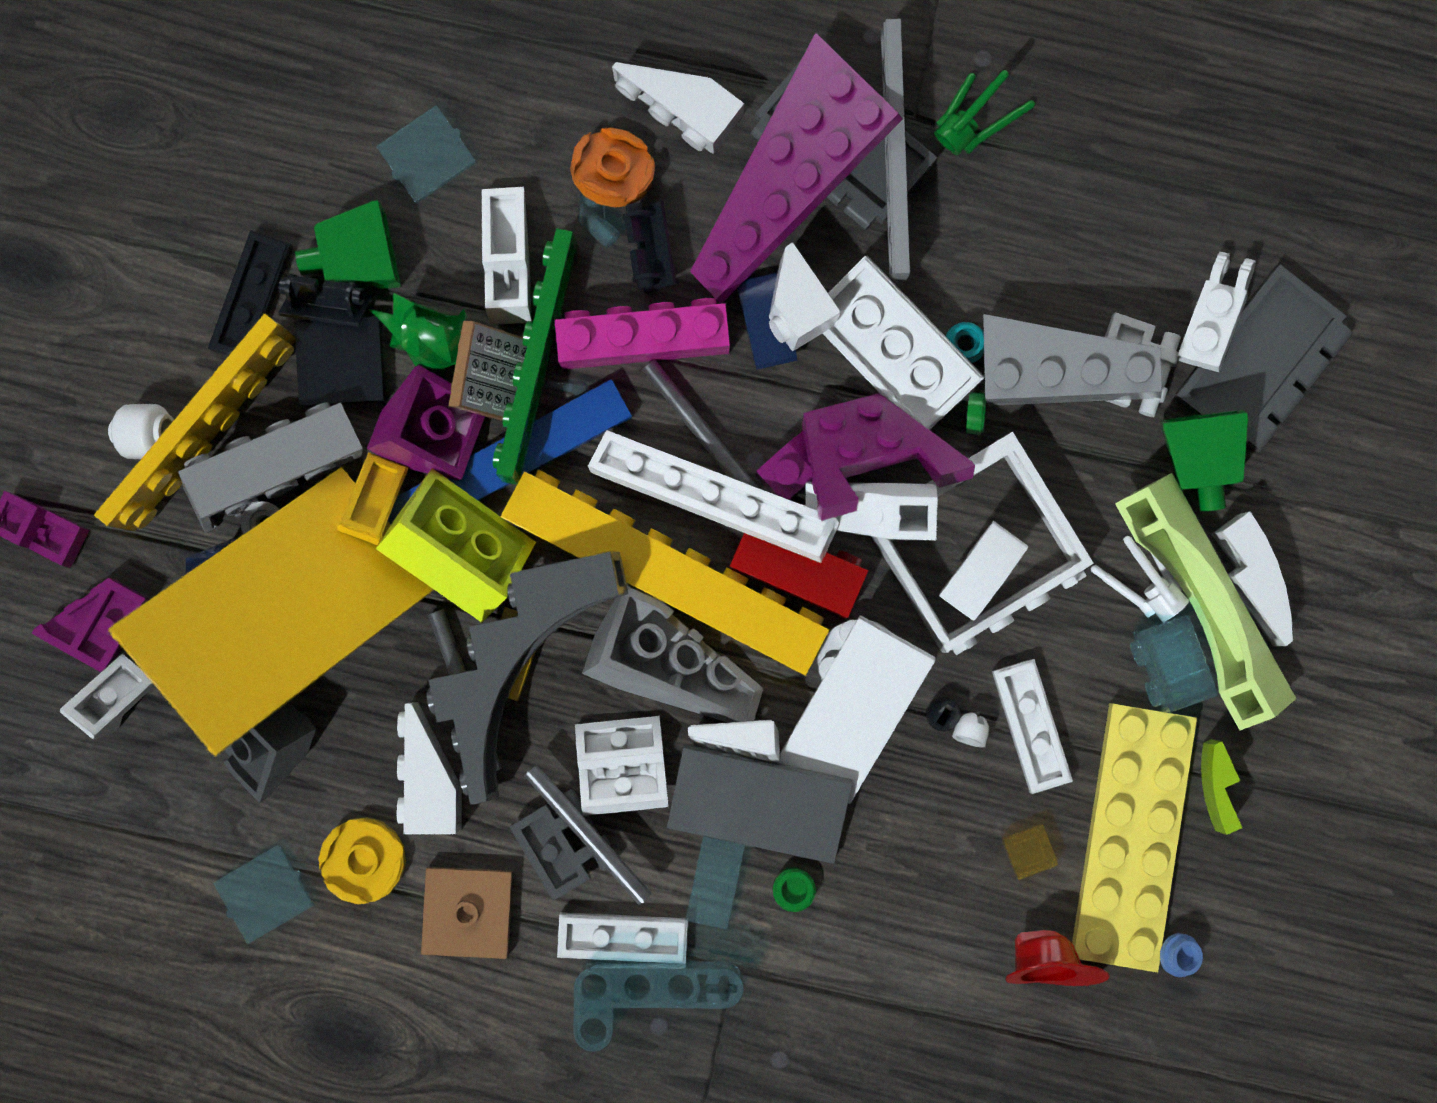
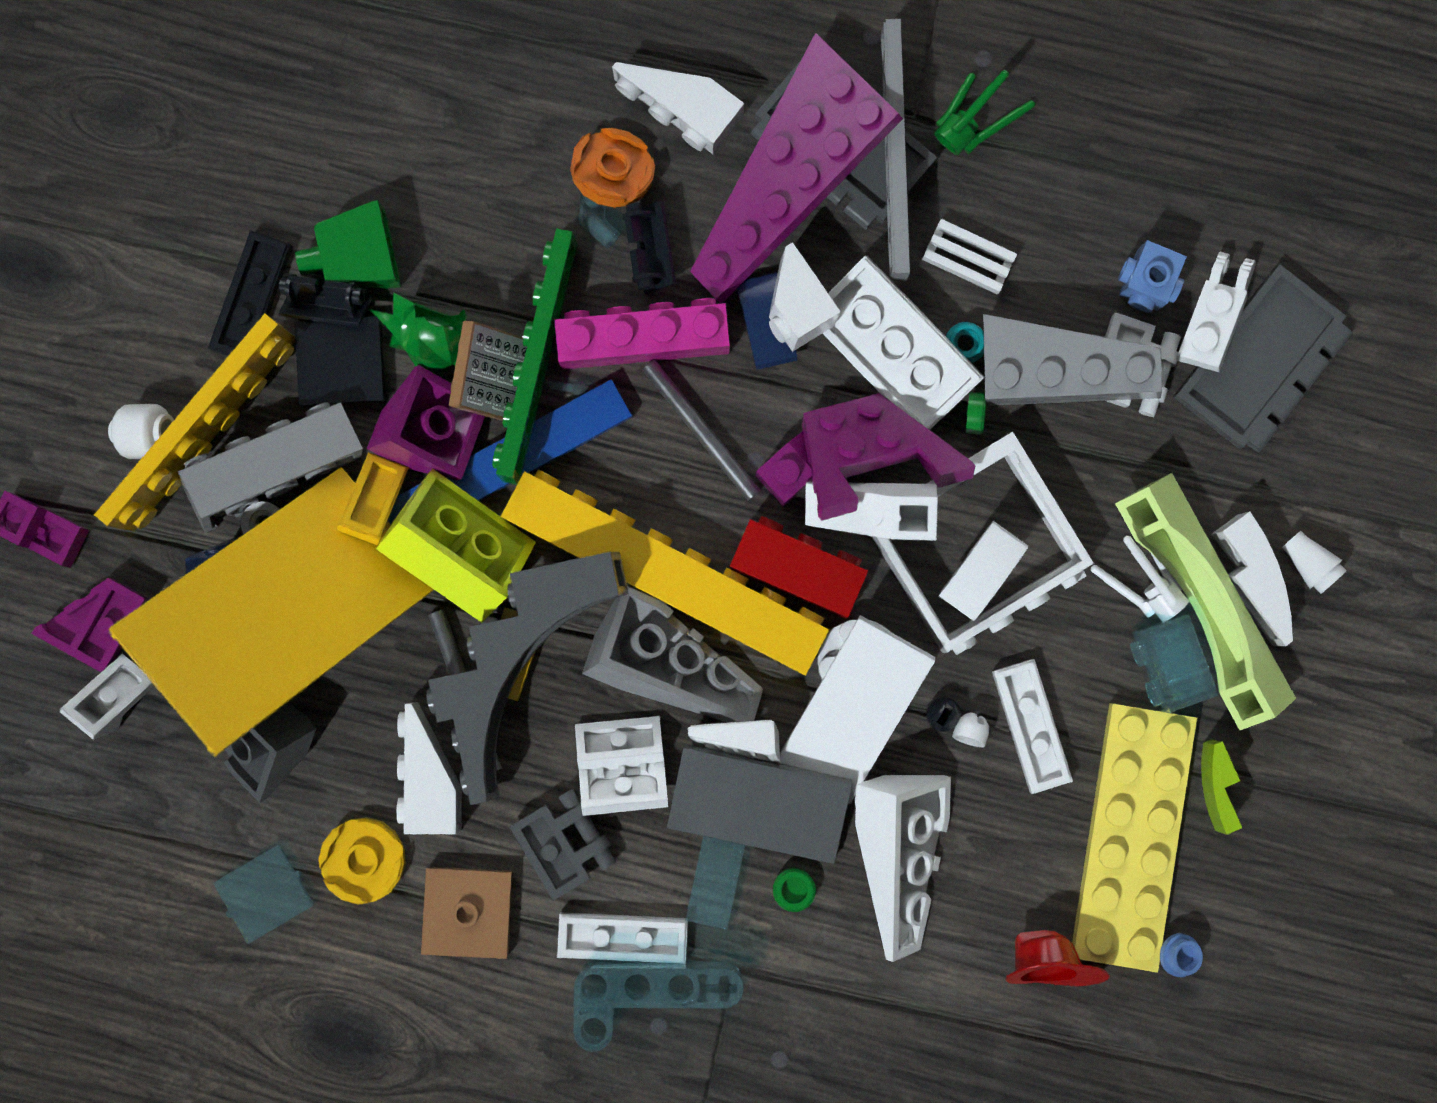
(426, 154): clear light blue piece -> none
(506, 256): white slope -> none
(587, 834): flat silver bar -> none
(713, 496): white plate -> none
(898, 840): none -> white wedge
(976, 242): none -> white tile
(1029, 851): clear yellow tile -> none
(1152, 277): none -> medium blue brick
(1207, 453): green torso -> none
(1314, 562): none -> white cone

